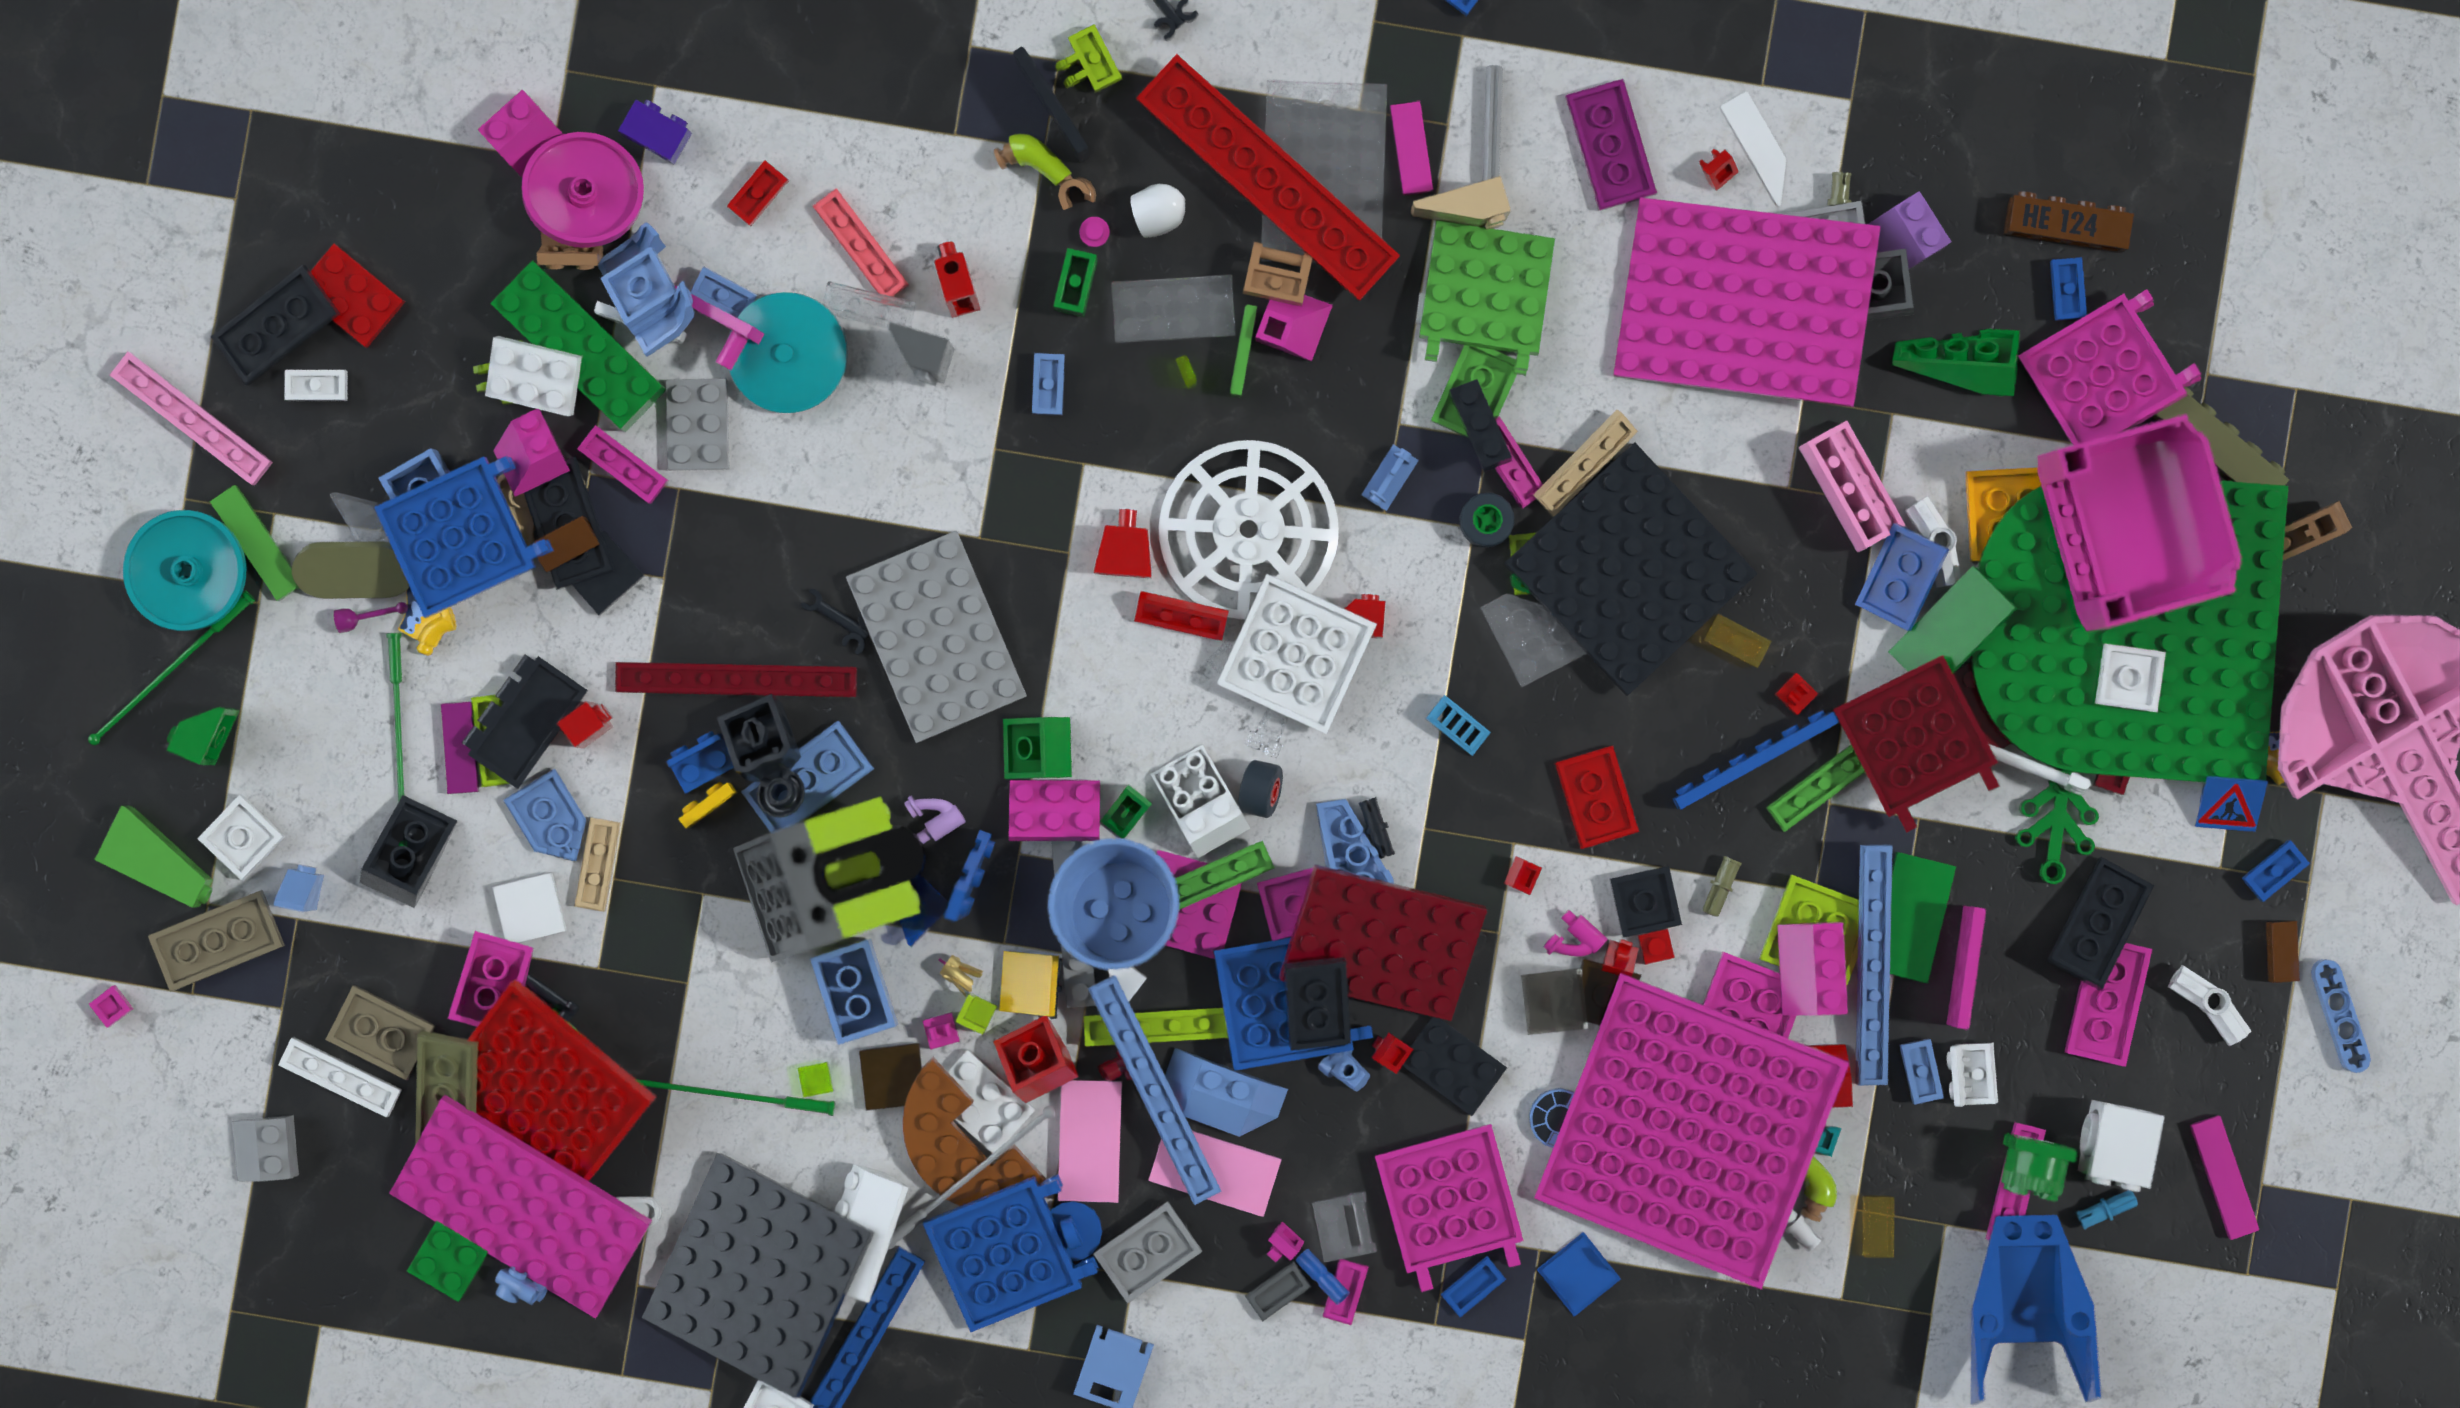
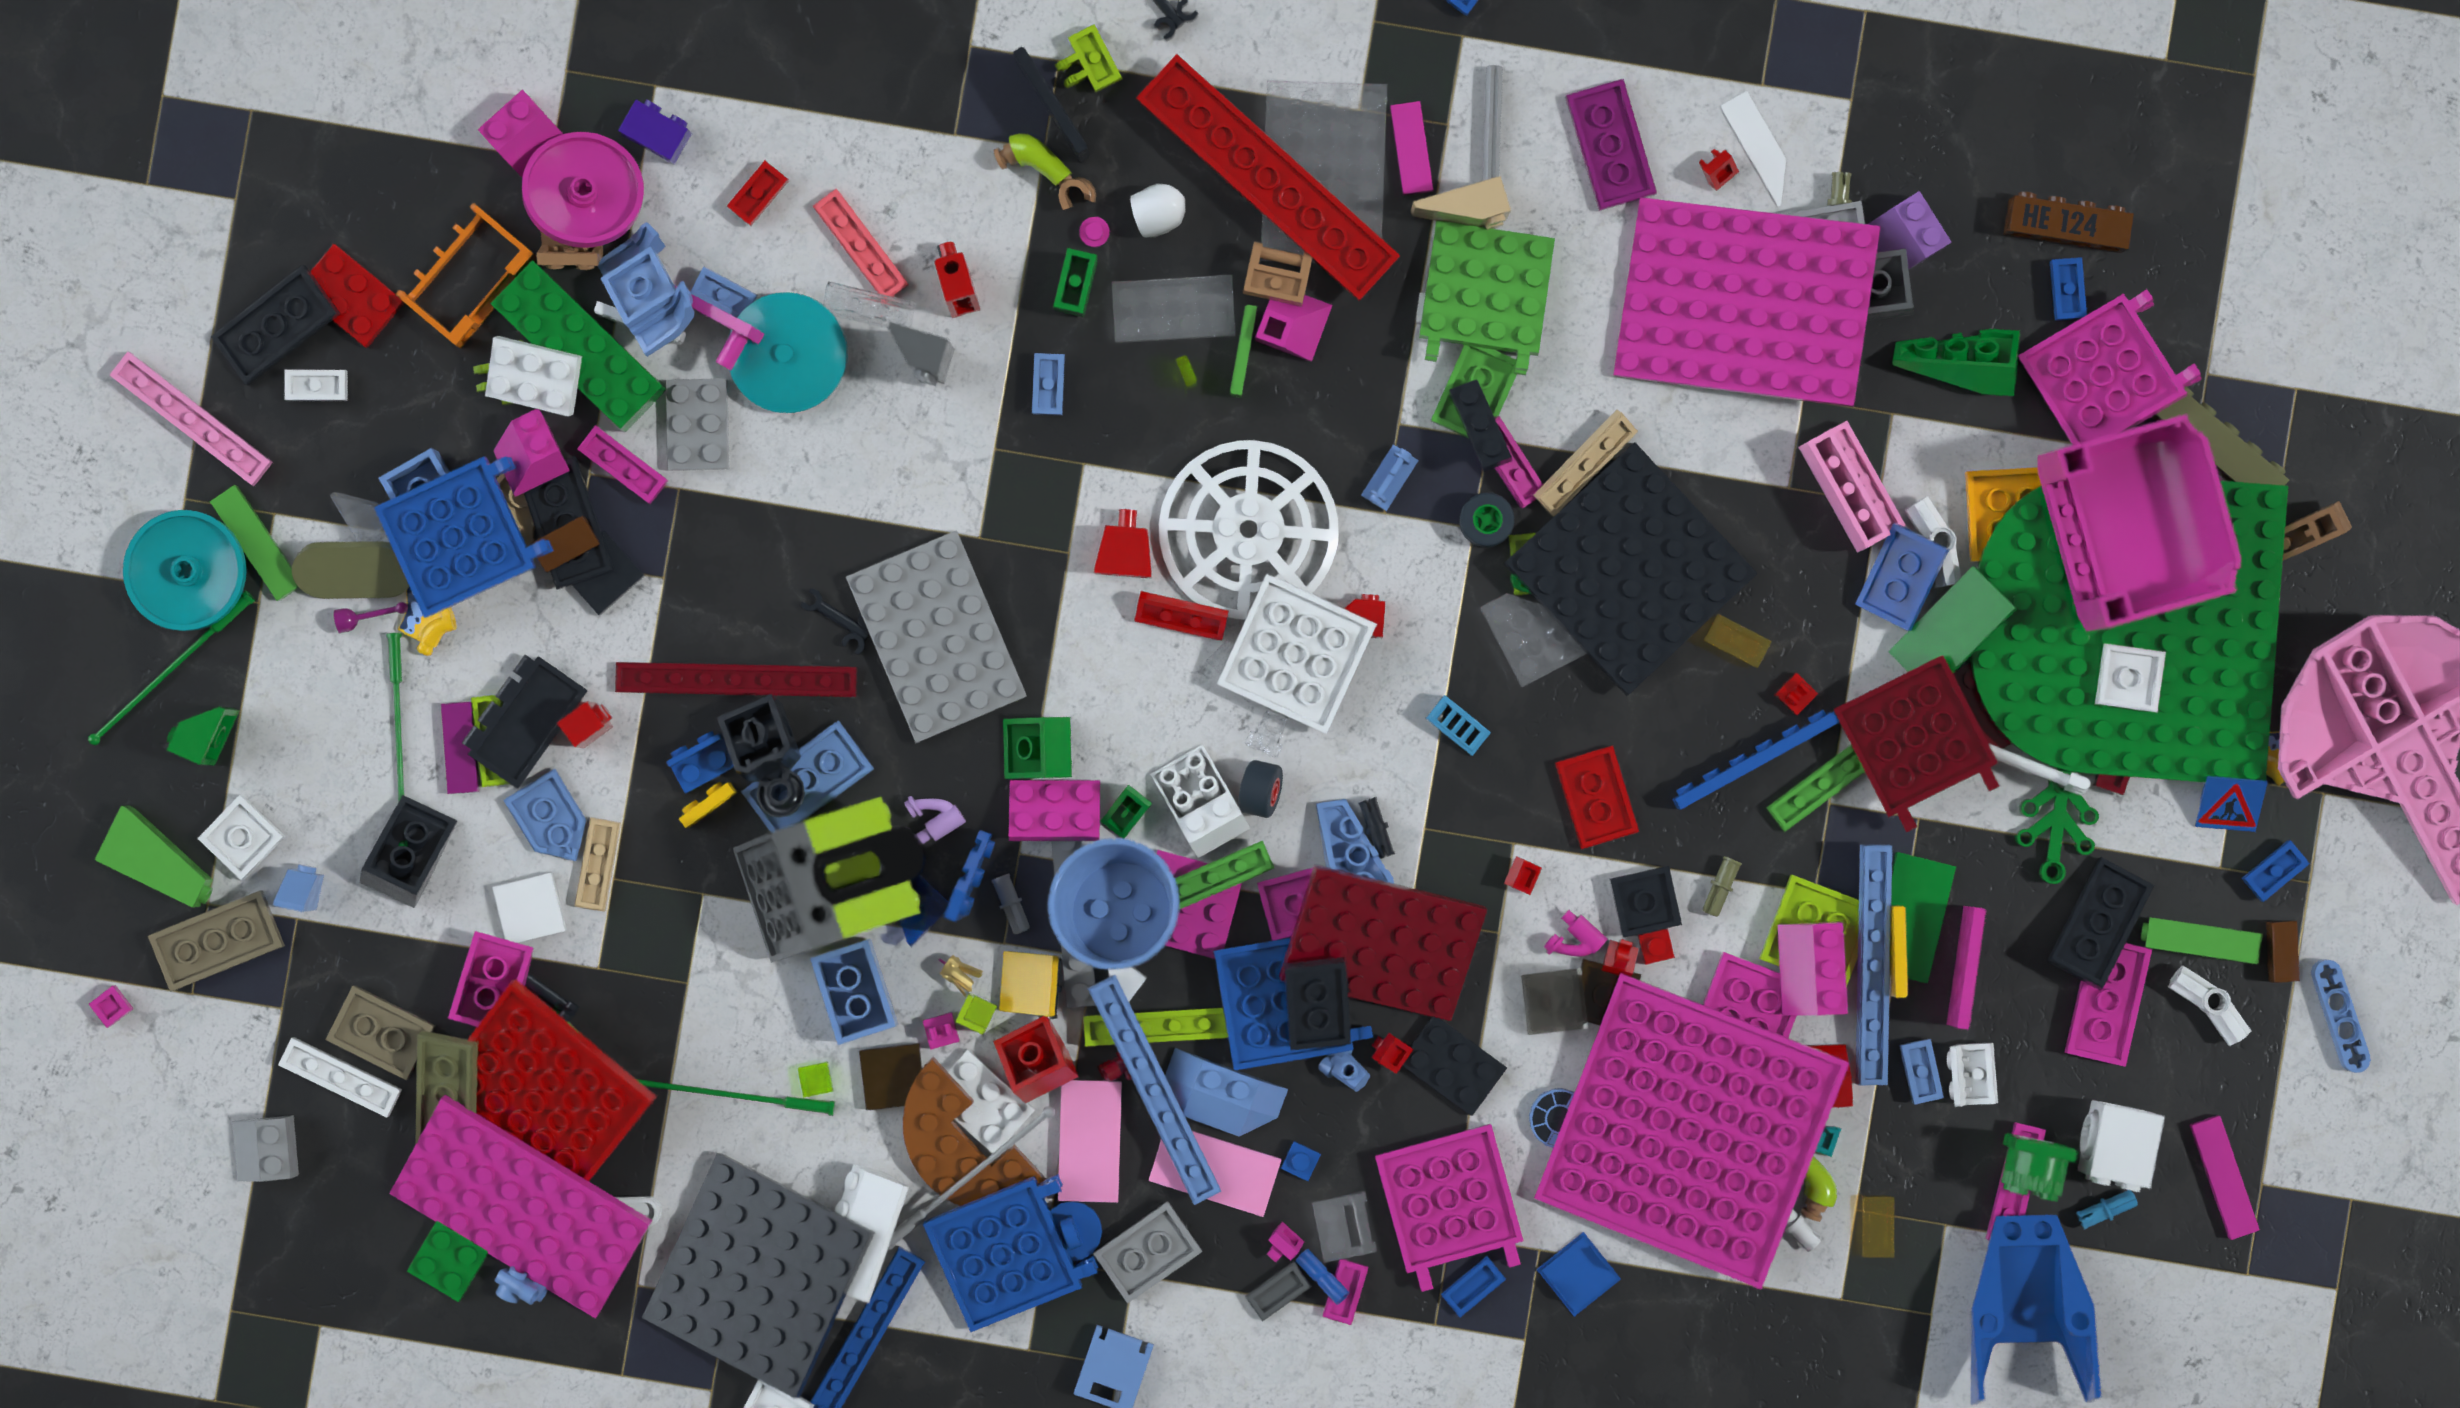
(468, 324): none -> orange hinge
(1011, 904): none -> light grey axle
(1300, 1161): none -> blue plate
(1898, 952): none -> yellow tile
(2202, 940): none -> bright green slope

